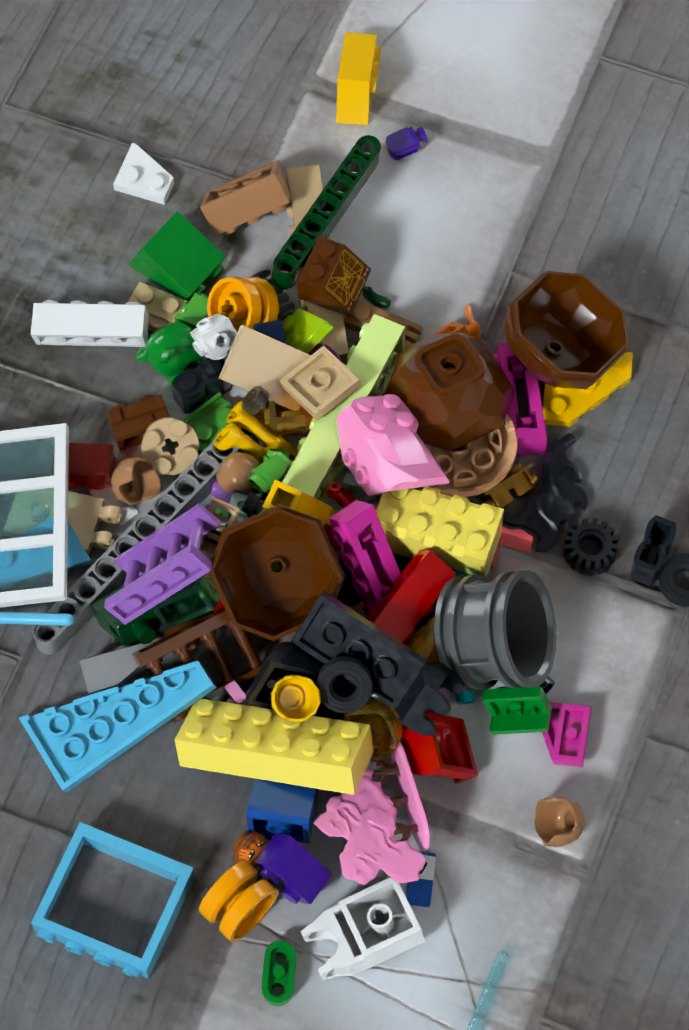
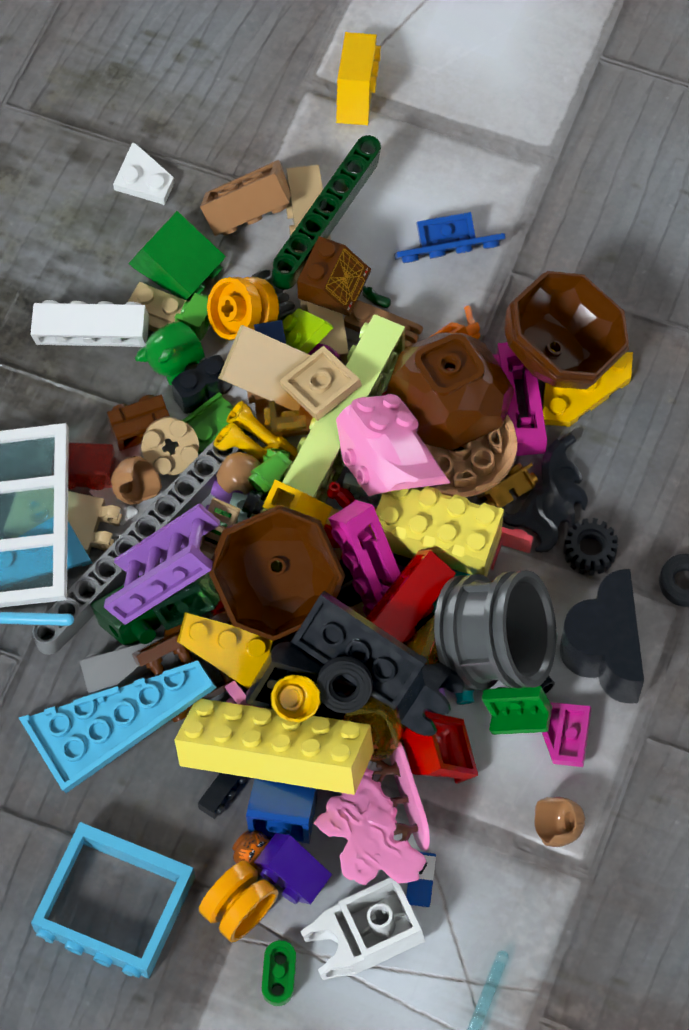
(213, 337): white brick -> none
(219, 793): none -> black piece
(225, 647): none -> yellow wing
(255, 400): clear smoke tile -> none
(405, 142): dark purple arm -> none
(447, 234): none -> blue bracket
(604, 639): none -> black brick
(653, 550): black brick -> none

